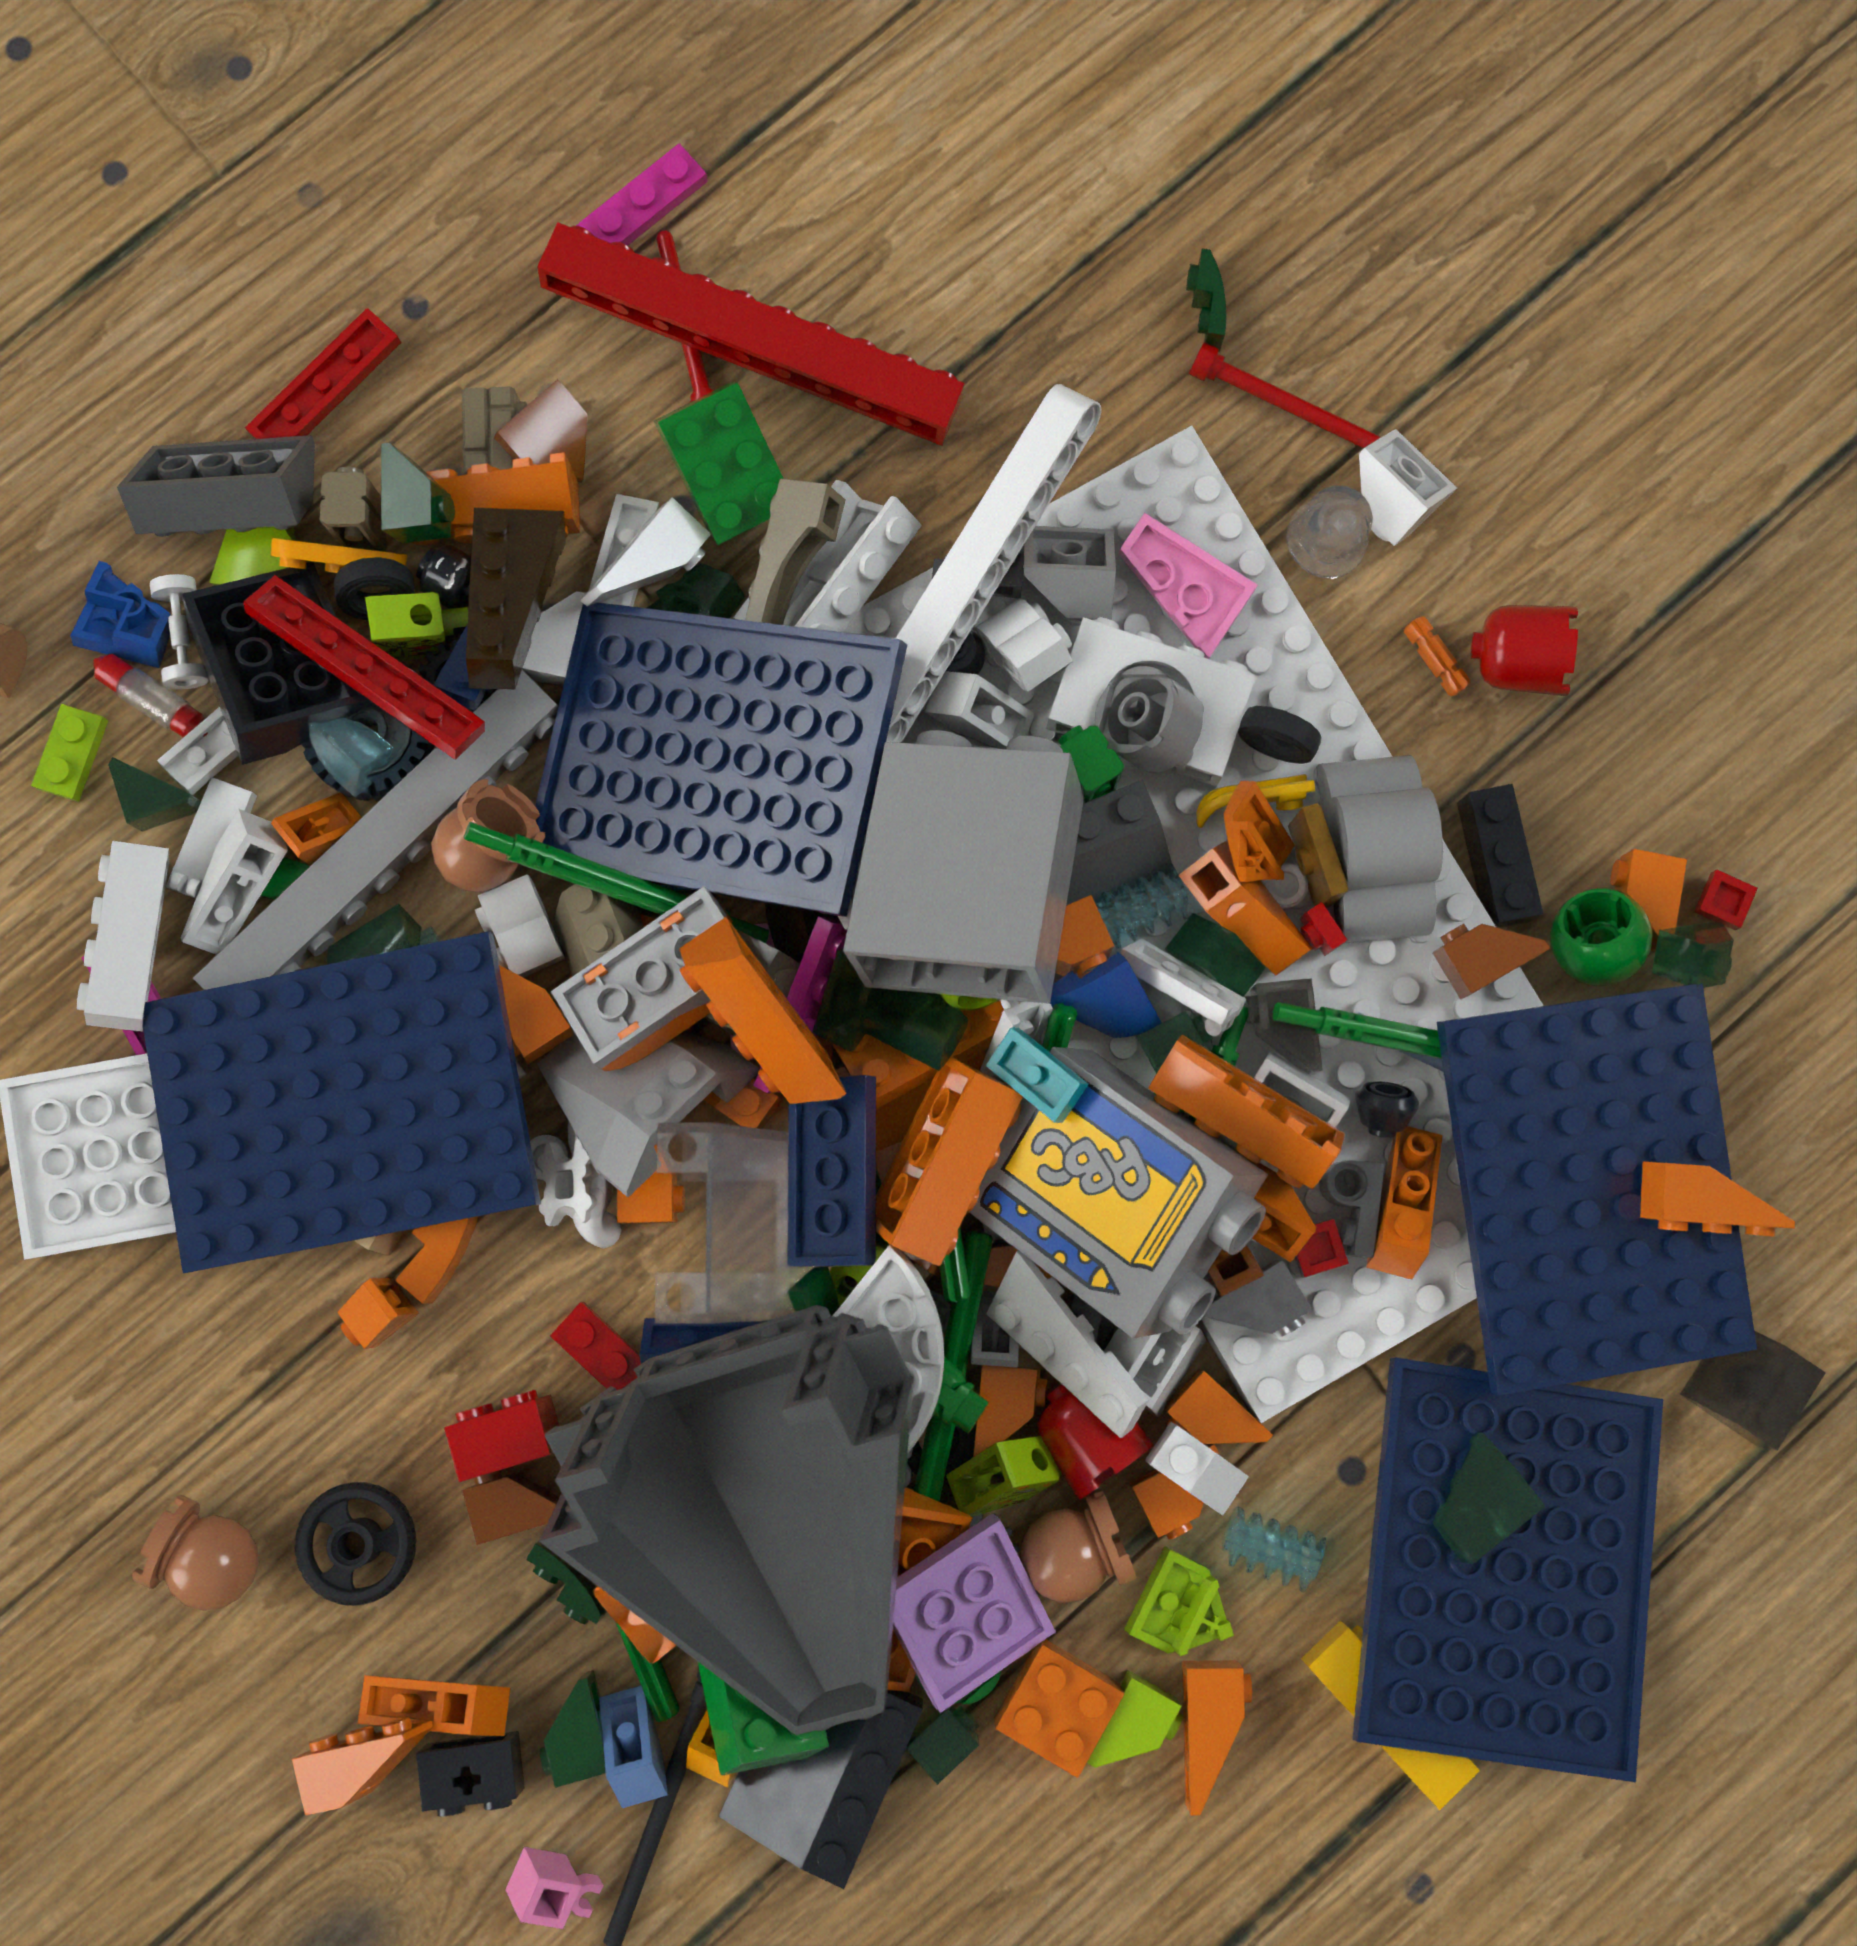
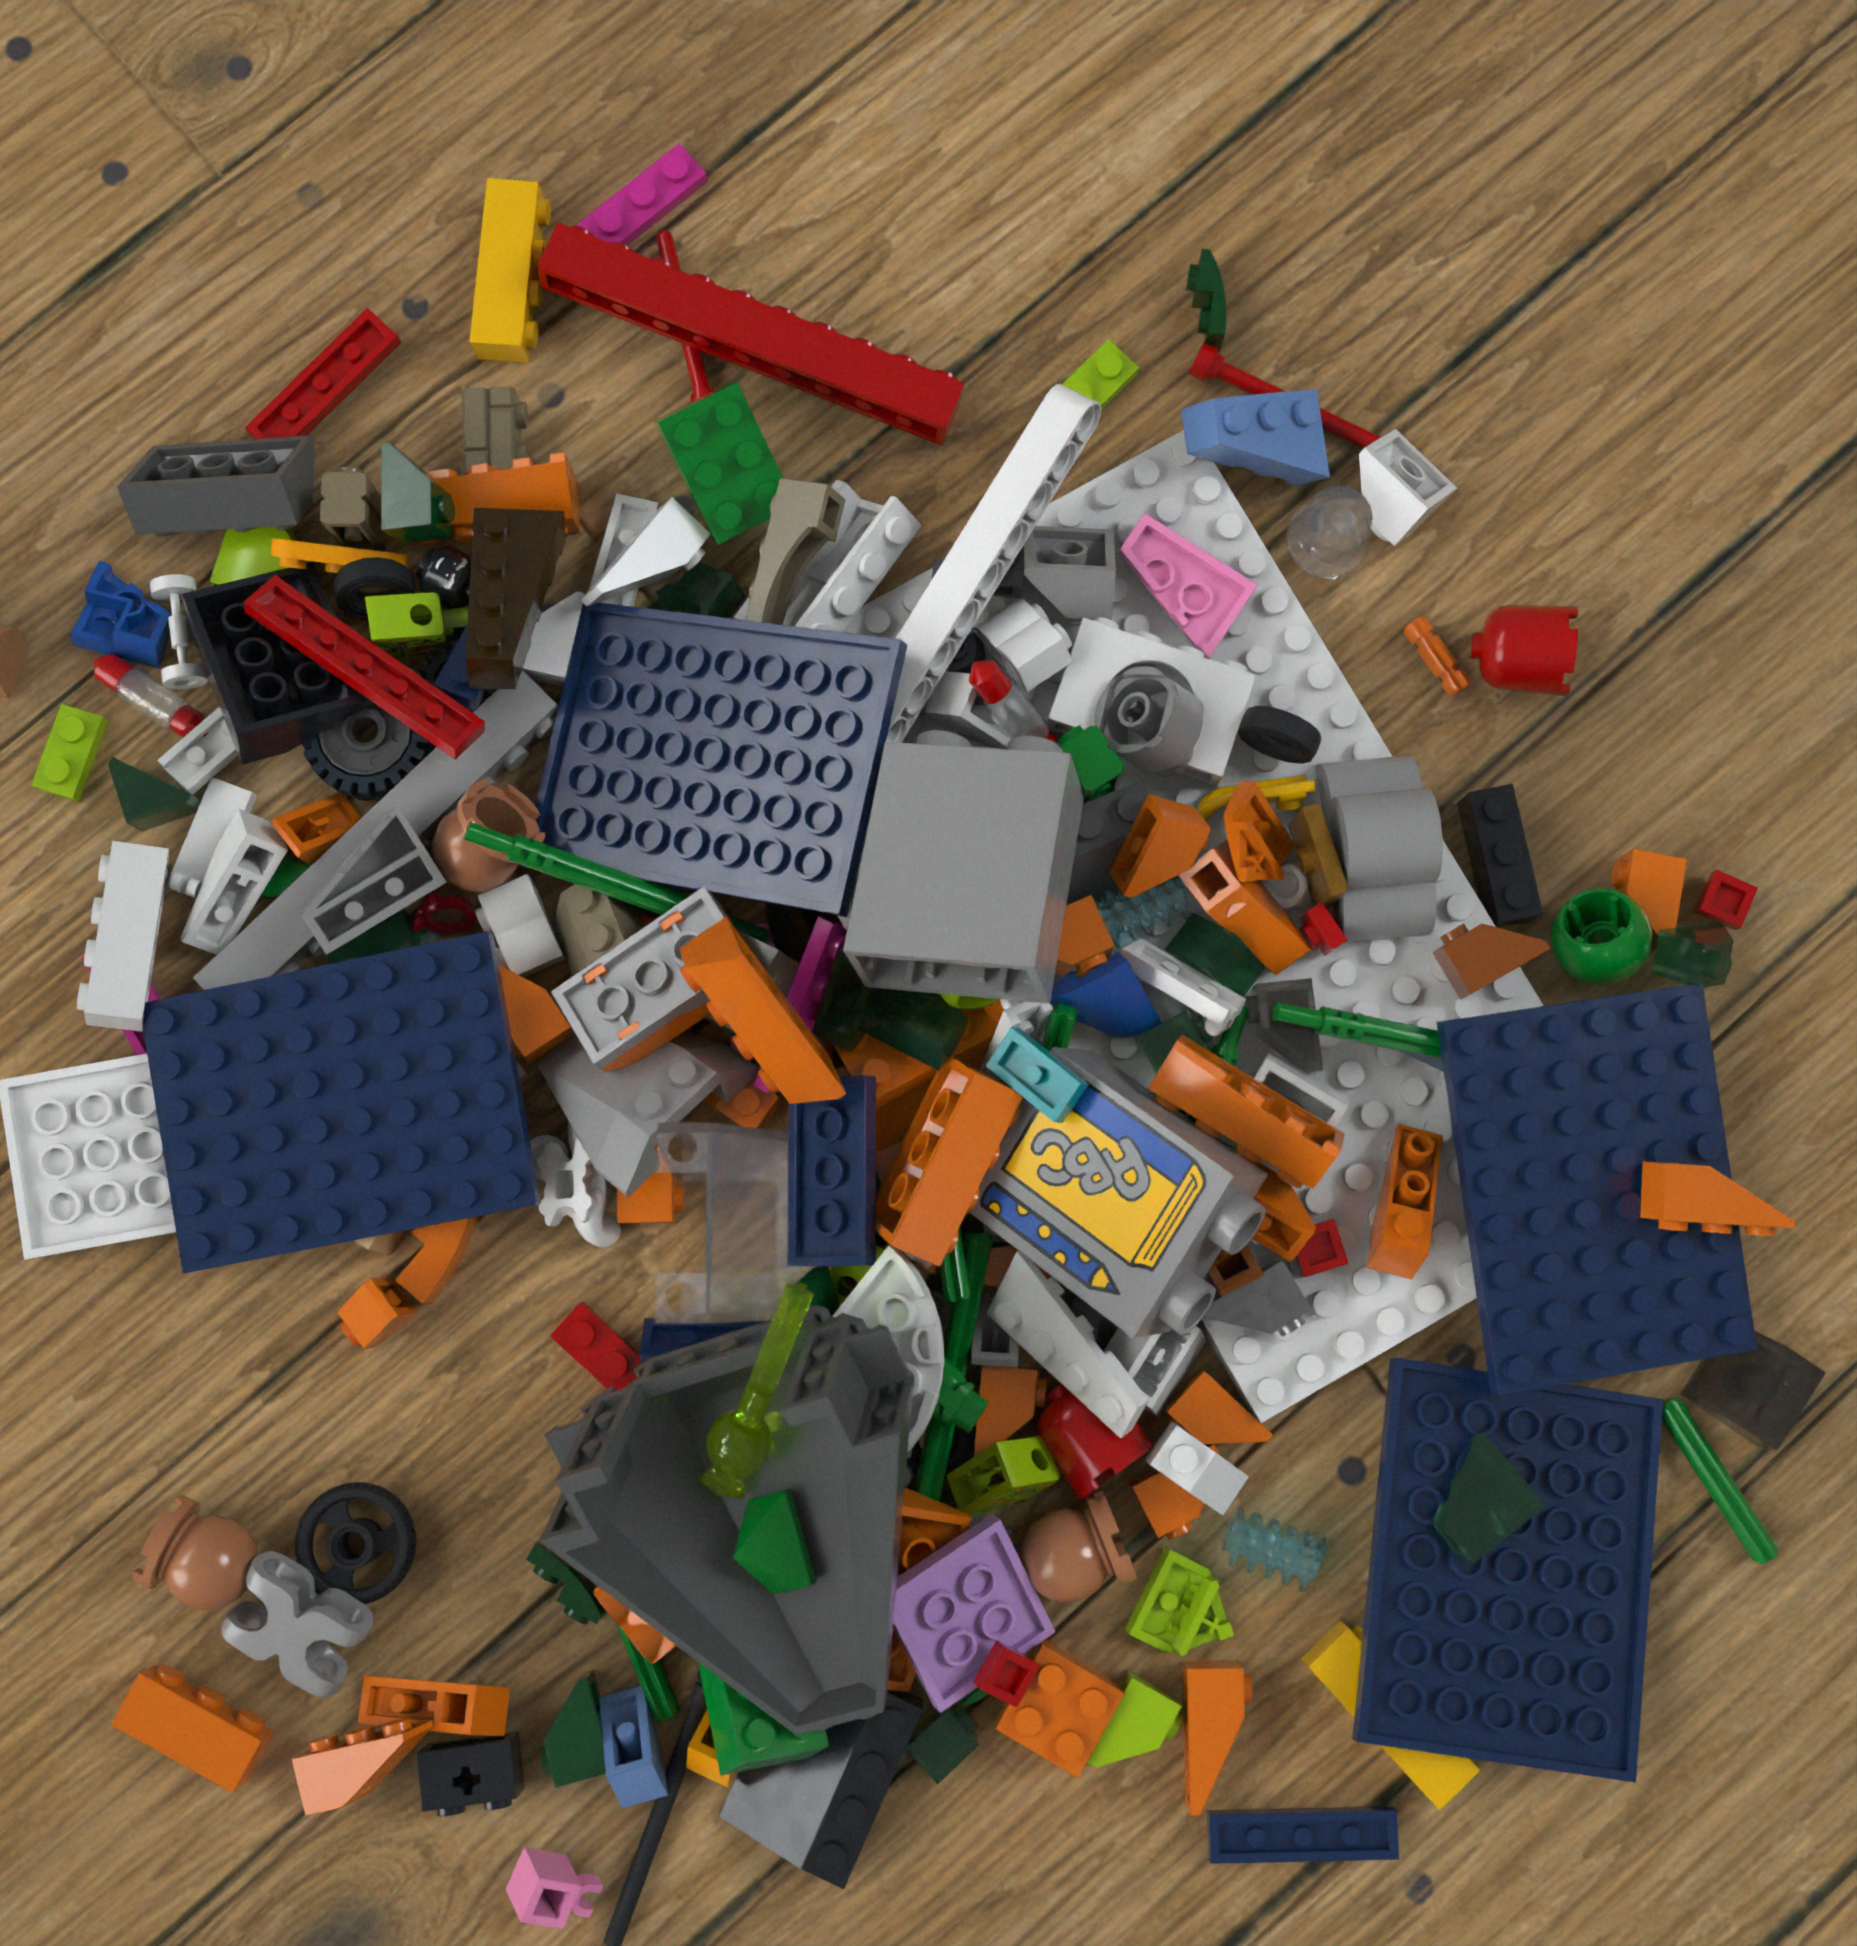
(193, 1726): none -> orange brick
(297, 1624): none -> light grey piece
(348, 751): clear light blue brick -> none
(373, 883): none -> light grey wedge
(431, 902): none -> dark red piece
(503, 1438): red brick -> none
(506, 1505): dark orange slope -> none
(508, 272): none -> yellow brick
(546, 427): slope -> none
(741, 1437): none -> clear neon green piece
(773, 1544): none -> green slope
(1006, 1673): none -> red plate
(1008, 702): none -> piece
(1103, 374): none -> lime plate
(1159, 845): none -> orange slope
(1261, 432): none -> medium blue wedge
(1302, 1834): none -> dark blue plate
(1360, 1229): dark grey plate -> none
(1385, 1107): black cone -> none
(1718, 1481): none -> green axle

